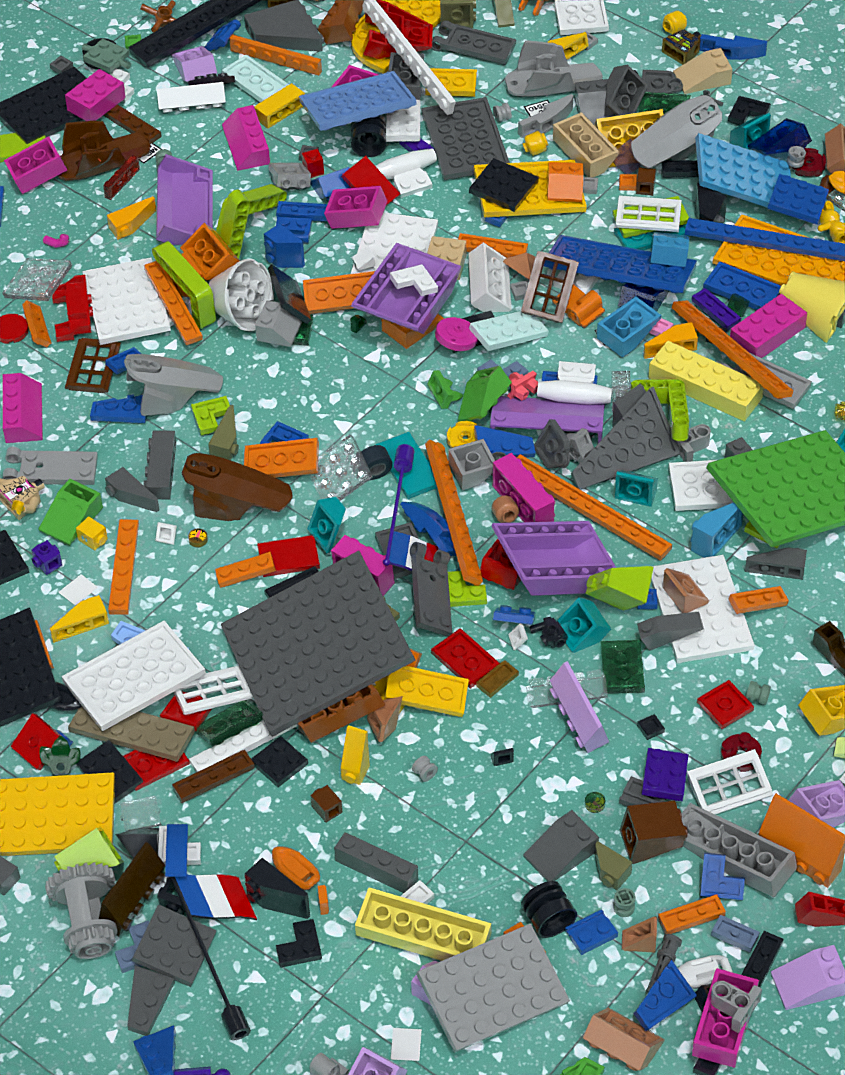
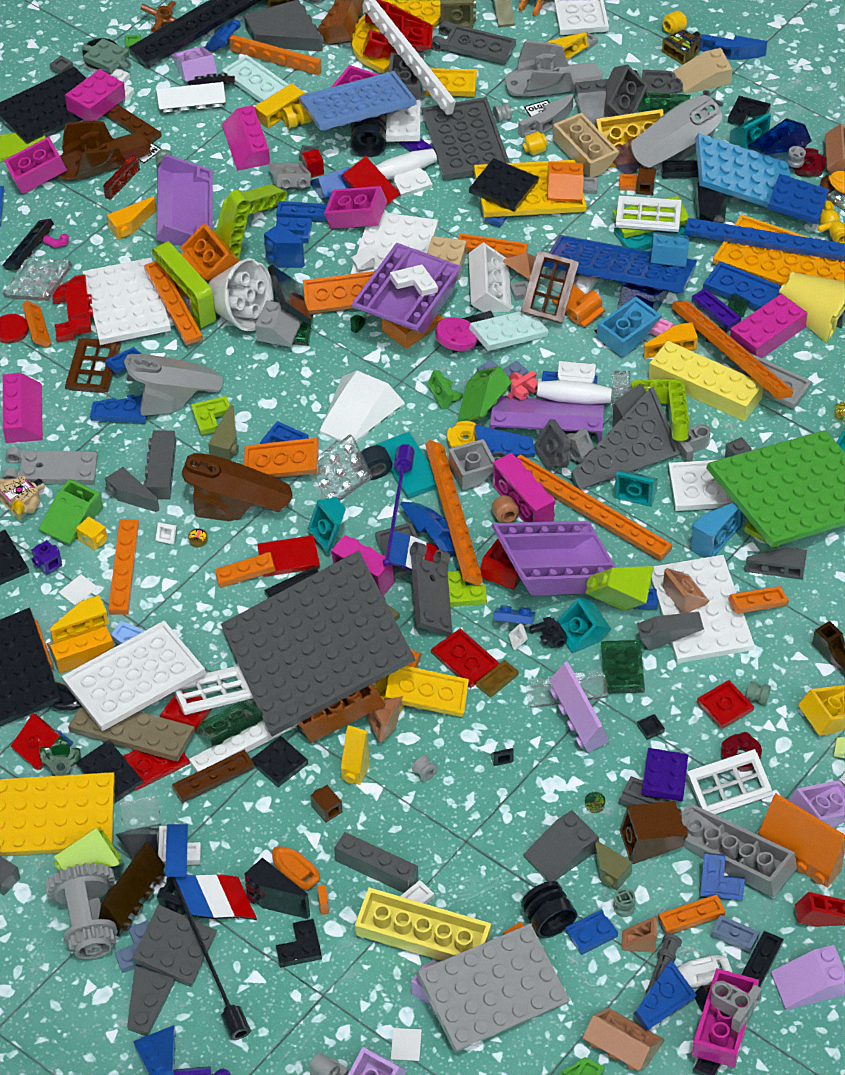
(28, 244): none -> black plate
(80, 647): none -> light orange slope
(293, 116): none -> yellow wheel
(359, 406): none -> white wedge

